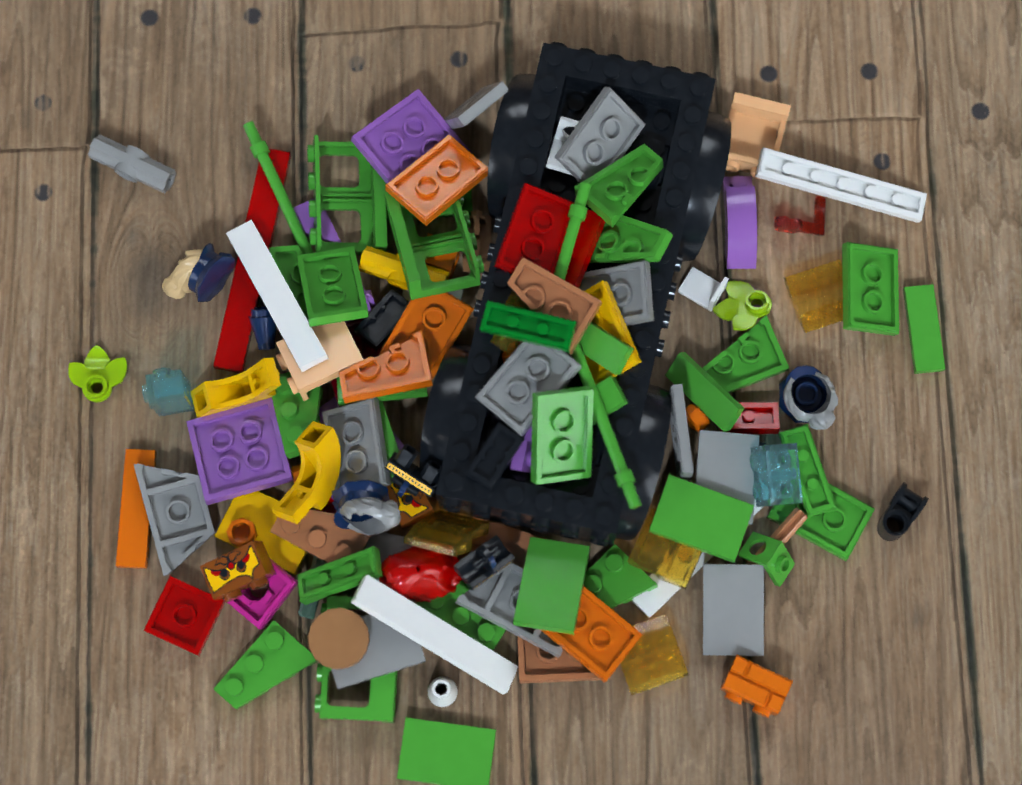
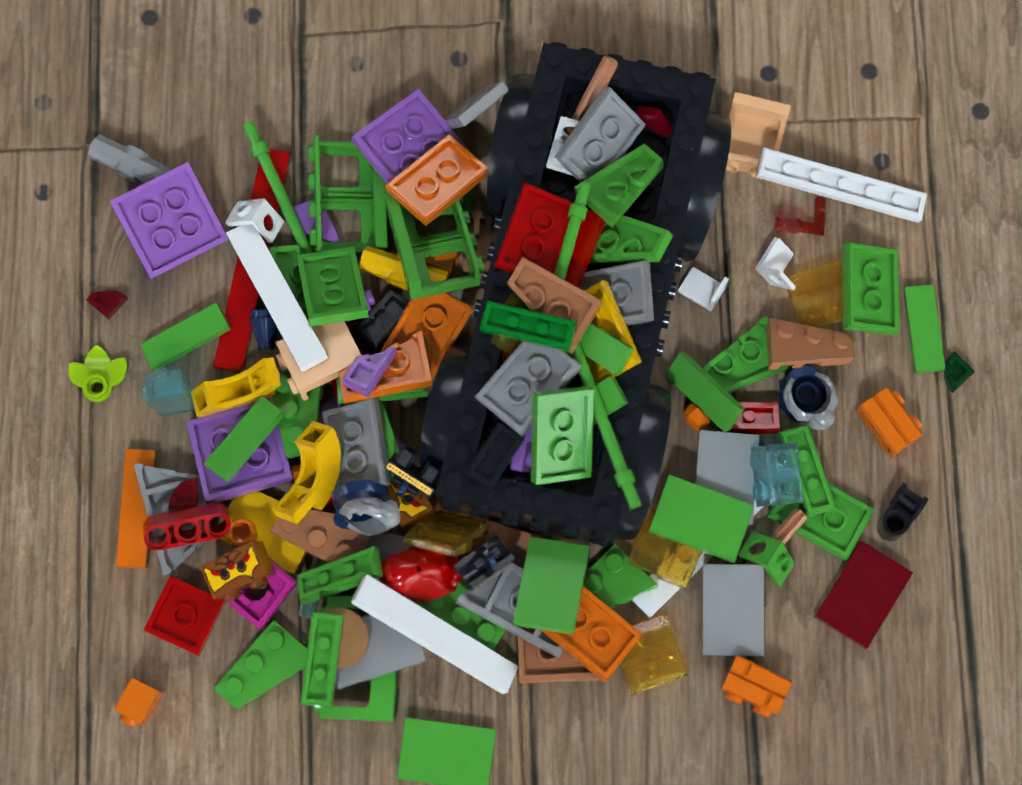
(107, 302): none -> dark red tile
(137, 703): none -> orange brick
(169, 220): none -> medium lavender plate
(176, 537): none -> red beam
(185, 336): none -> bright green tile
(185, 495): none -> dark red tile
(199, 273): dark blue piece -> none
(244, 439): none -> bright green tile
(253, 213): none -> white bracket
(322, 659): none -> bright green tile
(367, 371): none -> medium lavender tile
(446, 699): white cone -> none
(599, 80): none -> nougat axle
(654, 120): none -> dark red tile
(680, 434): light grey tile -> none
(740, 222): medium lavender arch -> none
(740, 304): lime plate -> none
(773, 264): none -> white bracket
(804, 344): none -> nougat wing
(863, 595): none -> dark red tile
(890, 421): none -> orange brick
(956, 372): none -> dark green tile

